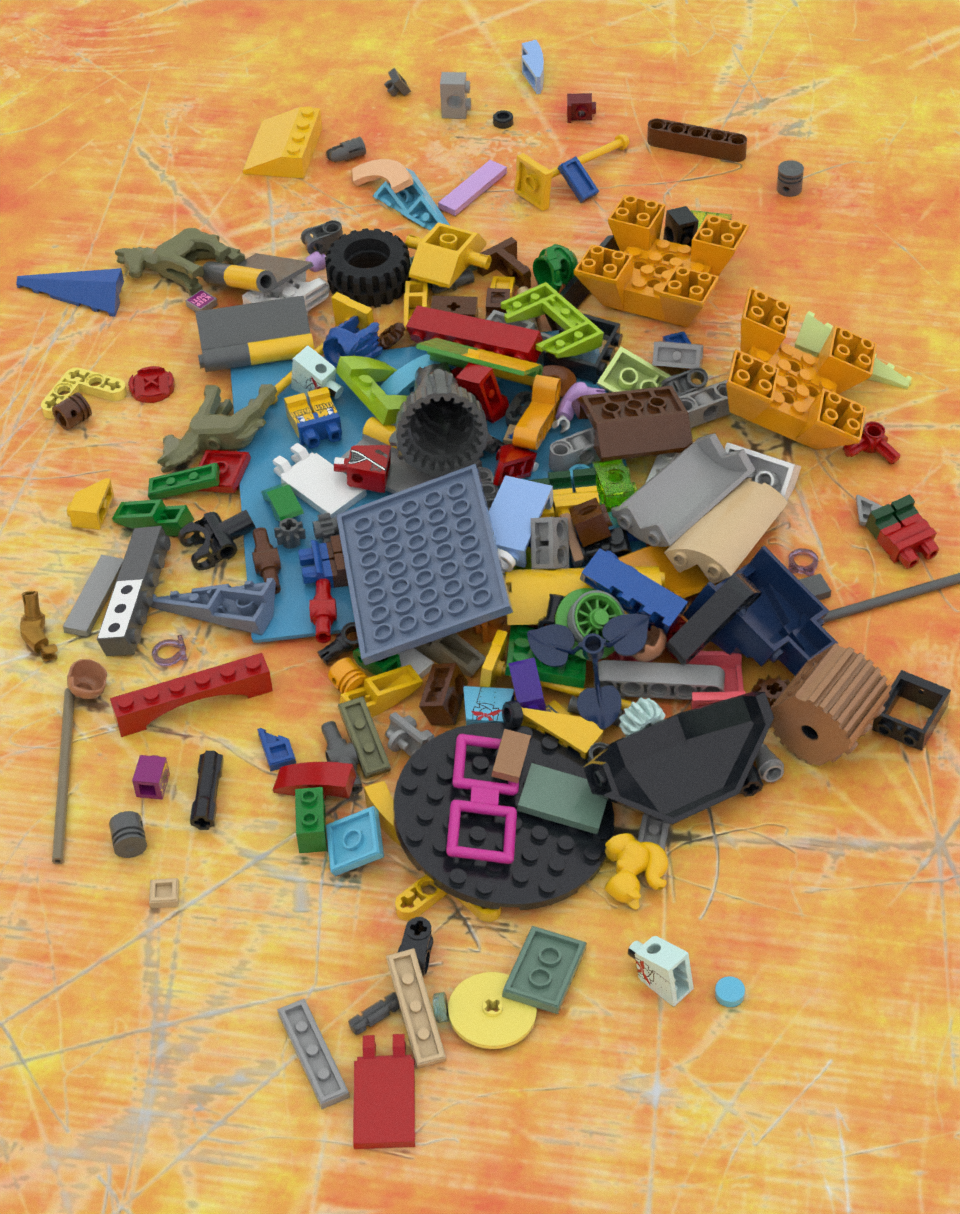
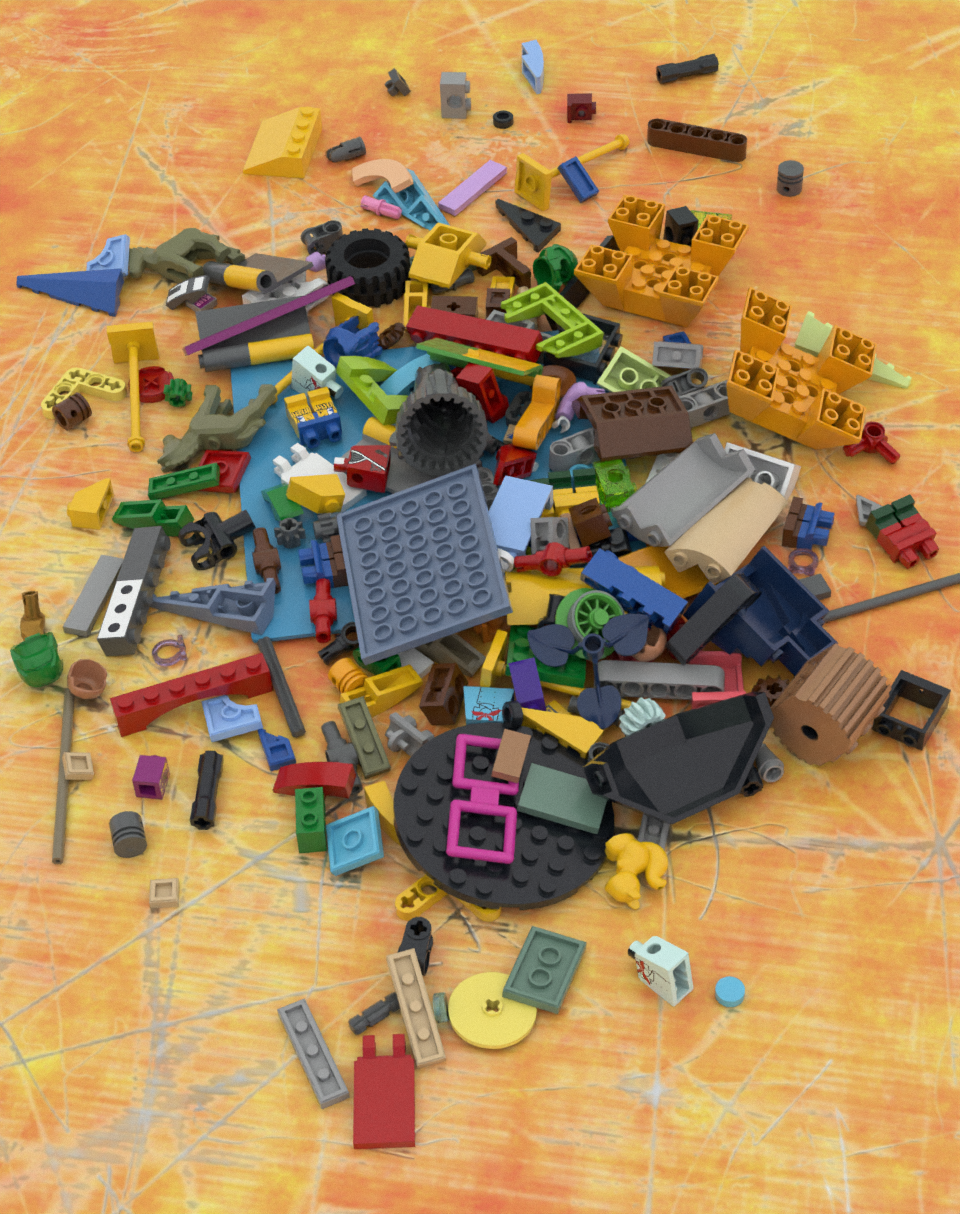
(37, 660): none -> green helmet
(77, 766): none -> tan tile
(113, 255): none -> light blue tile
(133, 344): none -> yellow tile
(178, 392): none -> green gear
(187, 290): none -> slope
(229, 719): none -> light blue tile
(267, 316): none -> magenta tile
(281, 688): none -> dark grey axle
(317, 492): none -> yellow slope
(380, 207): none -> bright pink axle
(532, 226): none -> black wing
(552, 559): none -> red pin
(701, 65): none -> black axle
(802, 525): none -> blue hips

